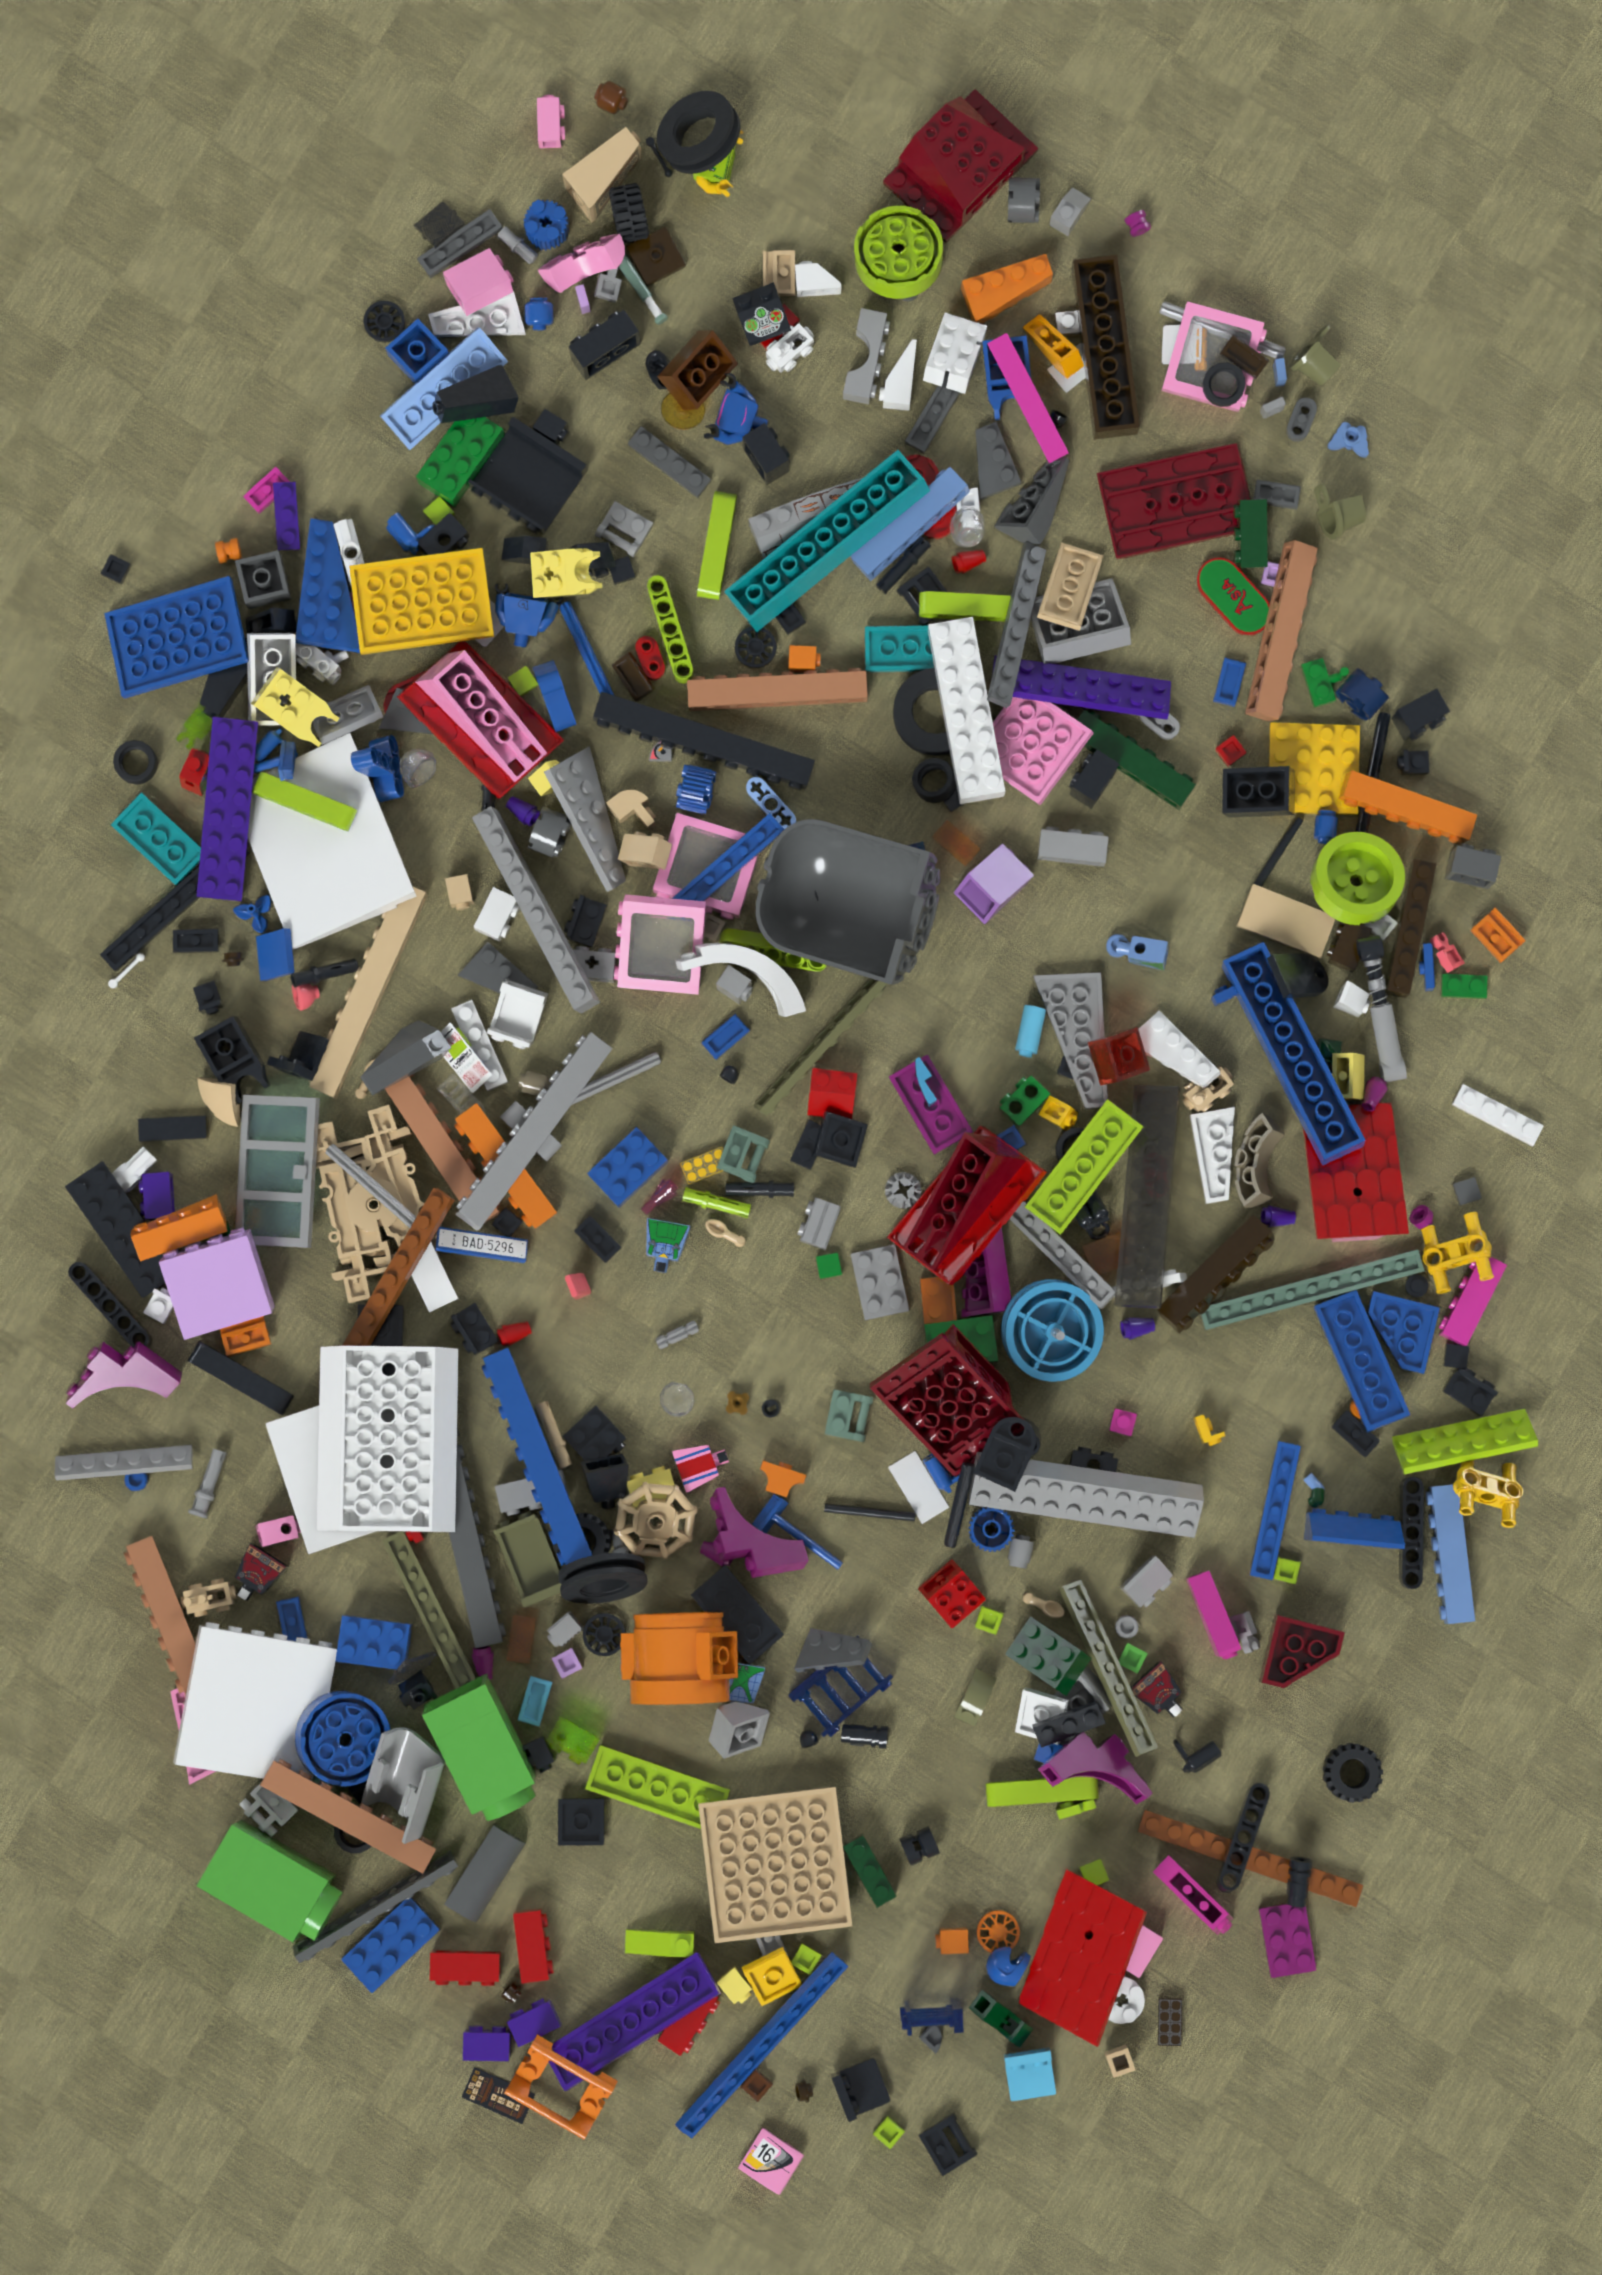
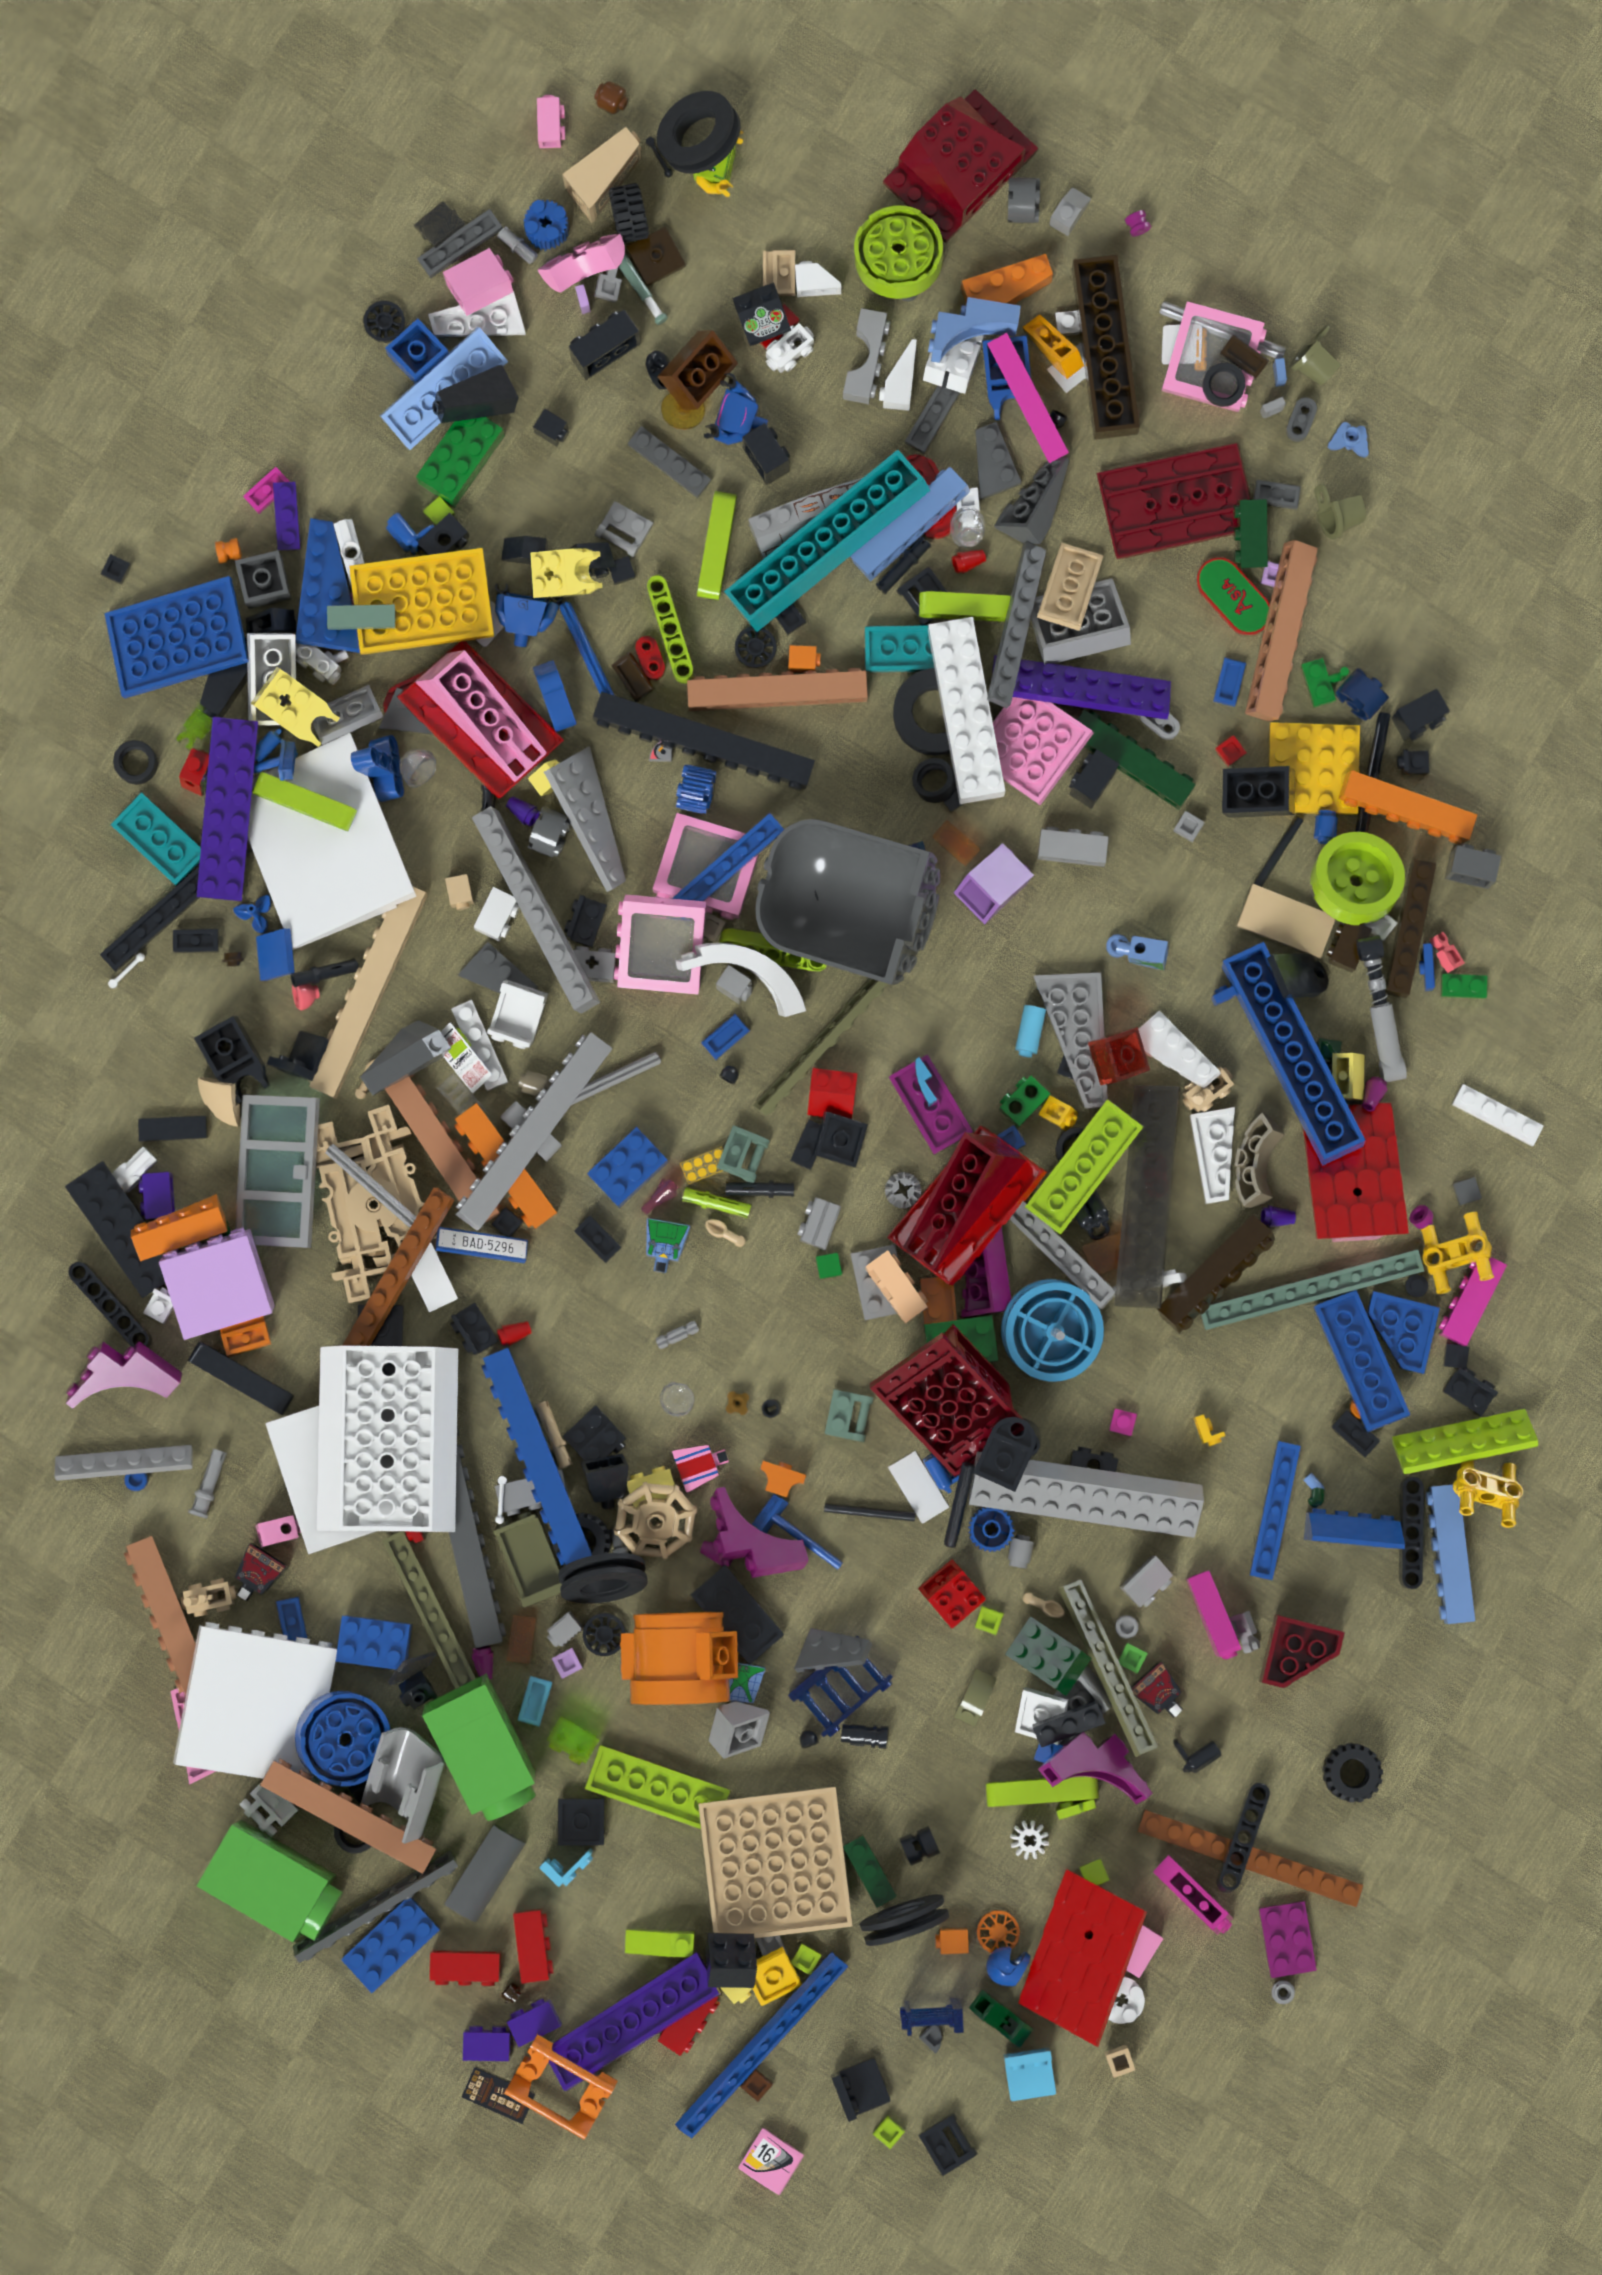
(208, 998): black bracket -> none
(361, 617): none -> sand green tile
(502, 1480): none -> white hinge
(523, 681): lime tile -> none
(528, 477): black panel -> none
(539, 313): blue head -> none
(539, 1754): black brick -> none
(553, 1869): none -> medium azure bracket
(578, 1285): coral slope -> none
(629, 802): tan brick -> none
(645, 850): tan brick -> none
(731, 1960): none -> black brick
(764, 787): light blue beam -> none
(803, 2091): dark brown plate -> none
(897, 1286): none -> light nougat wedge
(904, 1920): none -> black tyre
(975, 319): none -> medium blue arch
(1029, 1847): none -> white gear
(1136, 1327): dark purple cone -> none
(1169, 2021): dark brown tile -> none
(1188, 826): none -> light grey plate
(1283, 1999): none -> light grey plate
(1286, 1570): lime tile -> none
(1298, 1883): black axle -> none
(1352, 999): white slope -> none
(1497, 935): orange plate -> none

